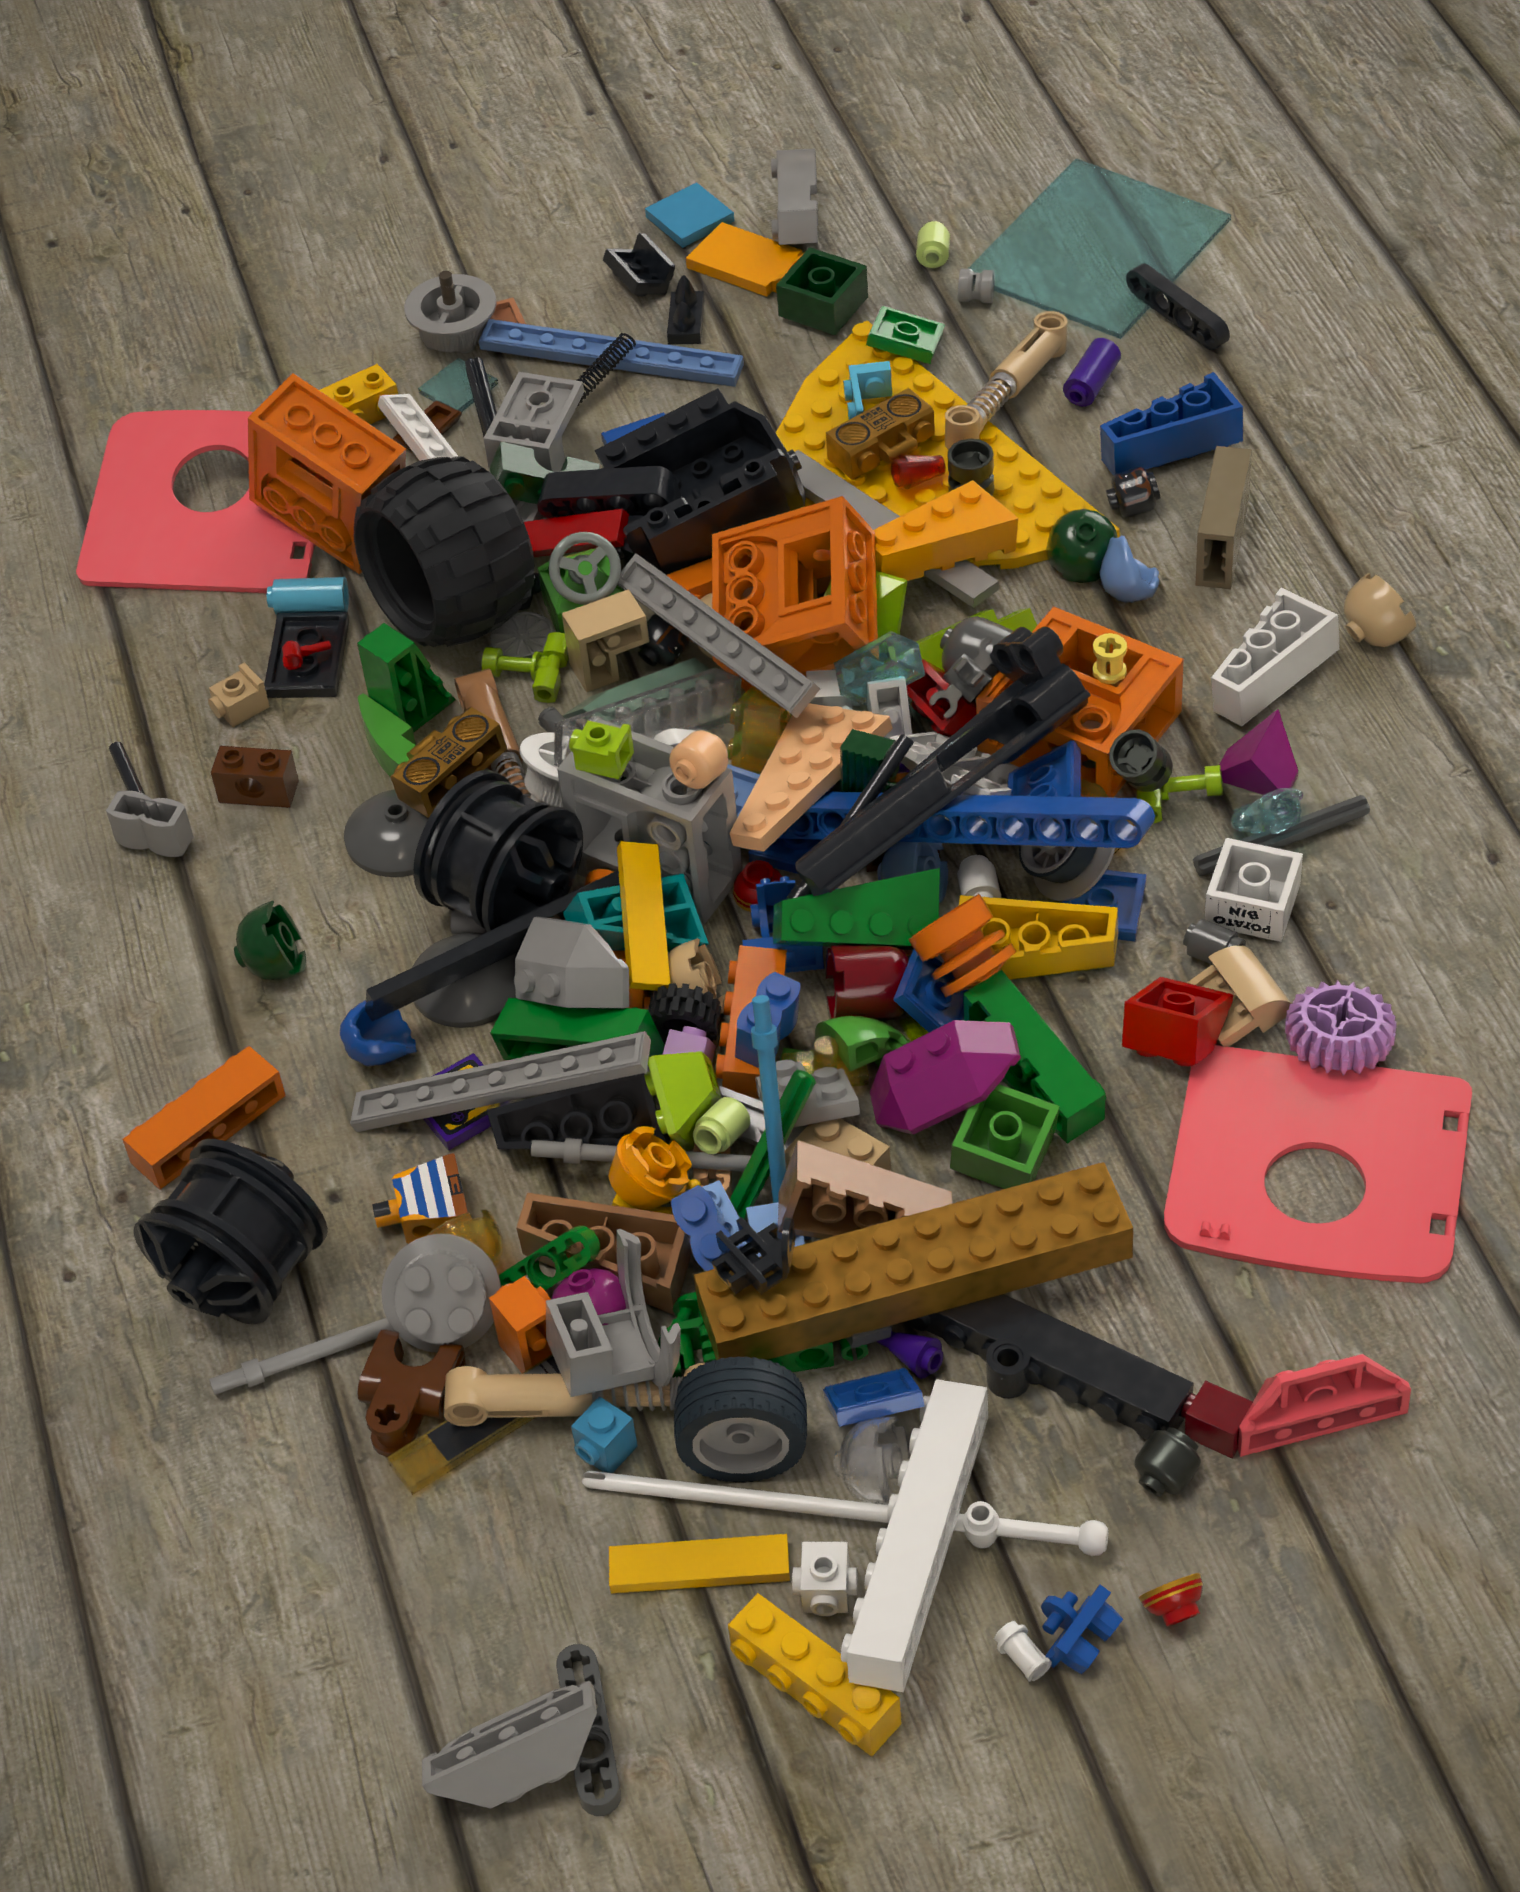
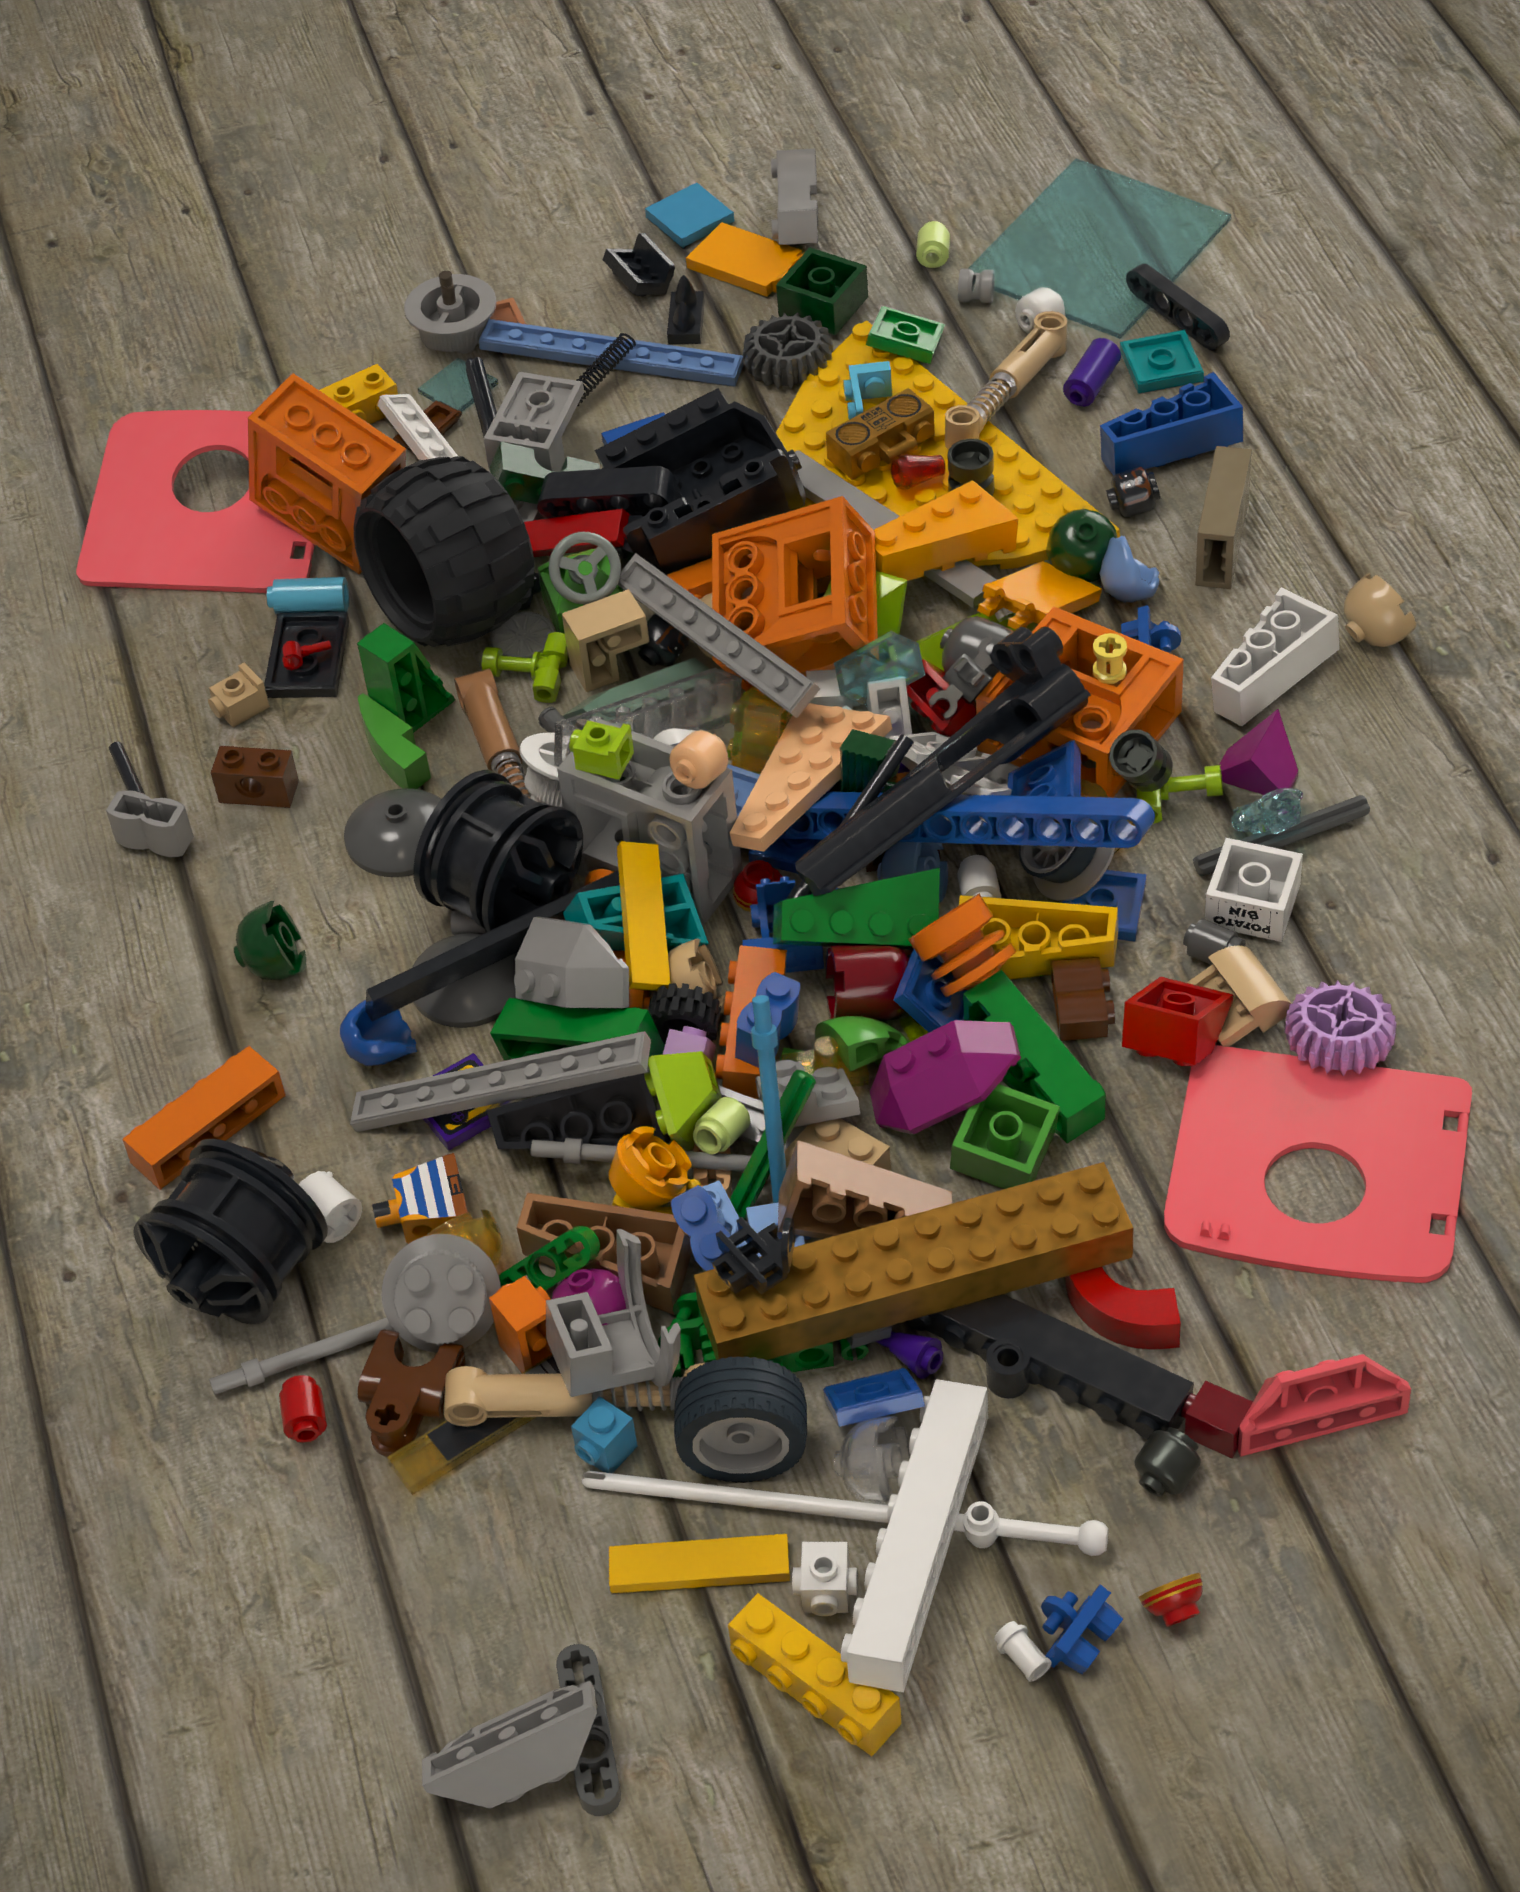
(302, 1409): none -> red brick
(335, 1202): none -> white piece
(446, 758): pearl gold piece -> none
(786, 350): none -> dark grey gear
(1034, 593): none -> light orange tile
(1036, 302): none -> white head
(1080, 998): none -> reddish brown brick
(1125, 1314): none -> red arch
(1161, 361): none -> teal tile
(1161, 636): none -> blue hips

